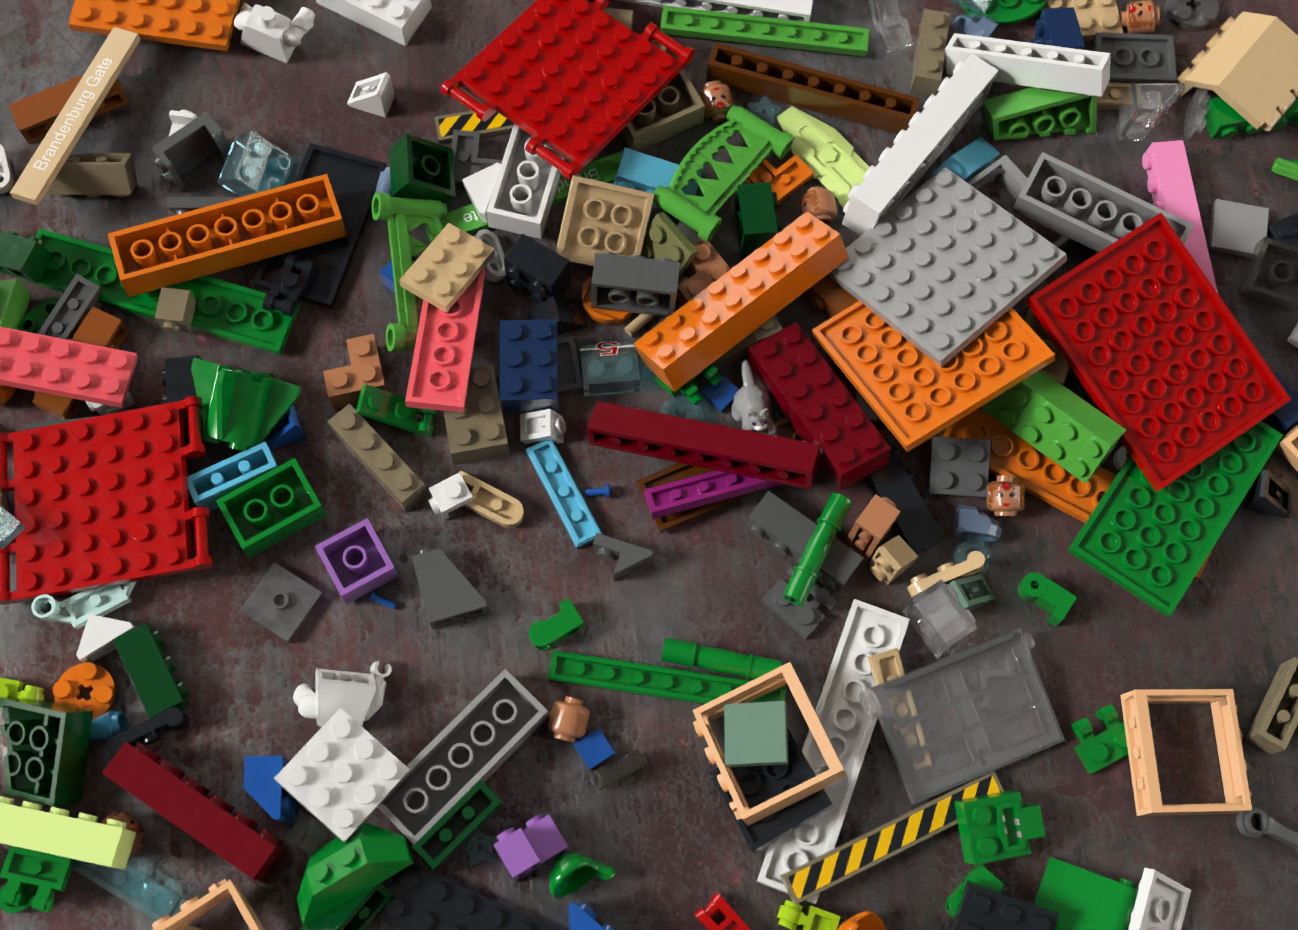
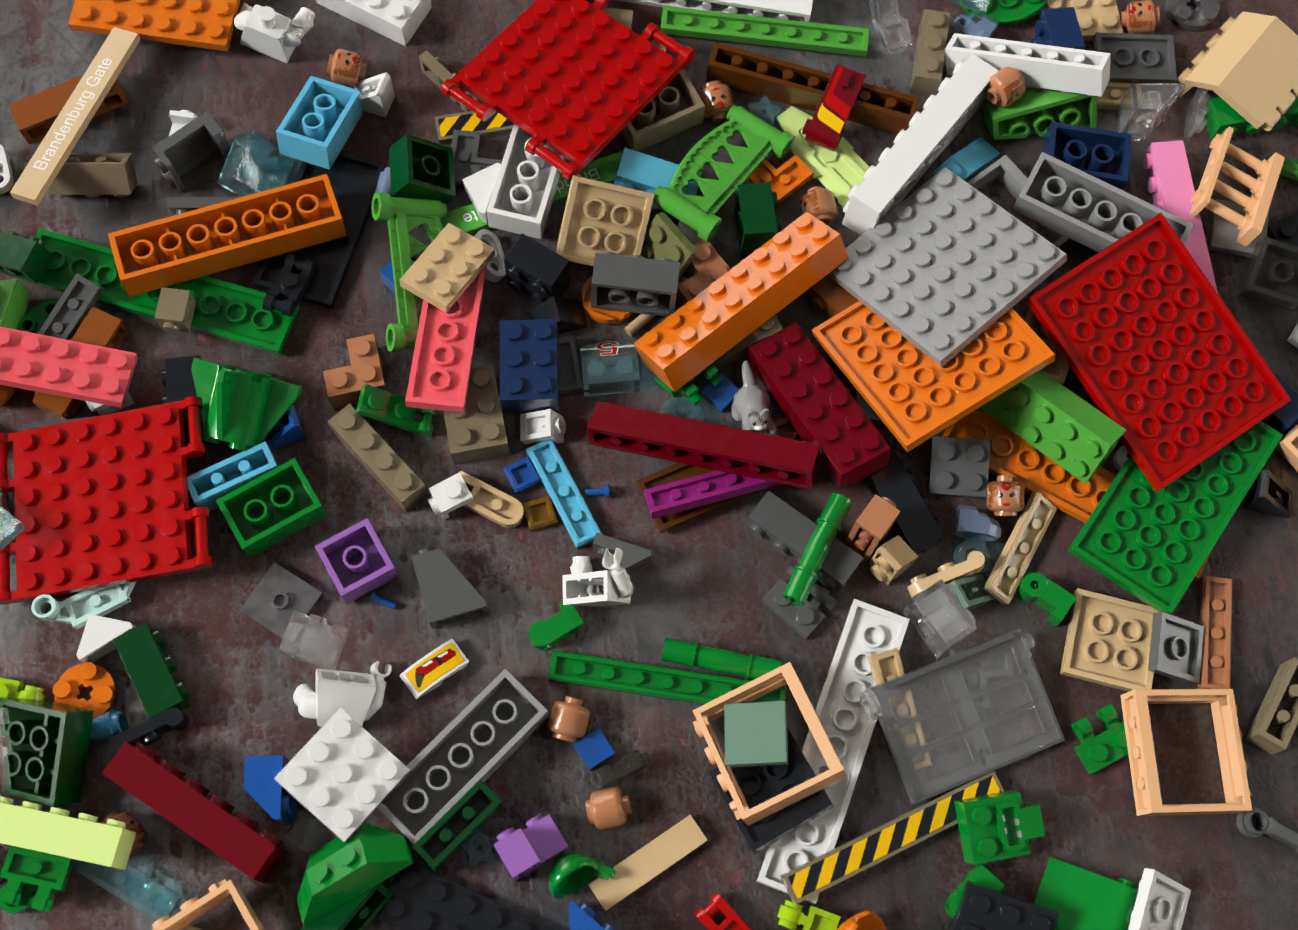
(313, 640): none -> clear brick
(319, 122): none -> medium azure brick
(346, 67): none -> nougat head
(434, 668): none -> slope
(436, 71): none -> dark tan plate
(522, 475): none -> blue tile
(540, 513): none -> pearl gold tile
(600, 587): none -> white torso
(608, 808): none -> nougat head
(648, 862): none -> tan tile
(834, 108): none -> dark red door
(1005, 87): none -> nougat head
(1020, 548): none -> tan tile
(1091, 150): none -> dark blue brick
(1108, 641): none -> tan plate
(1176, 648): none -> dark grey plate
(1216, 617): none -> nougat tile
(1261, 188): none -> light nougat fence

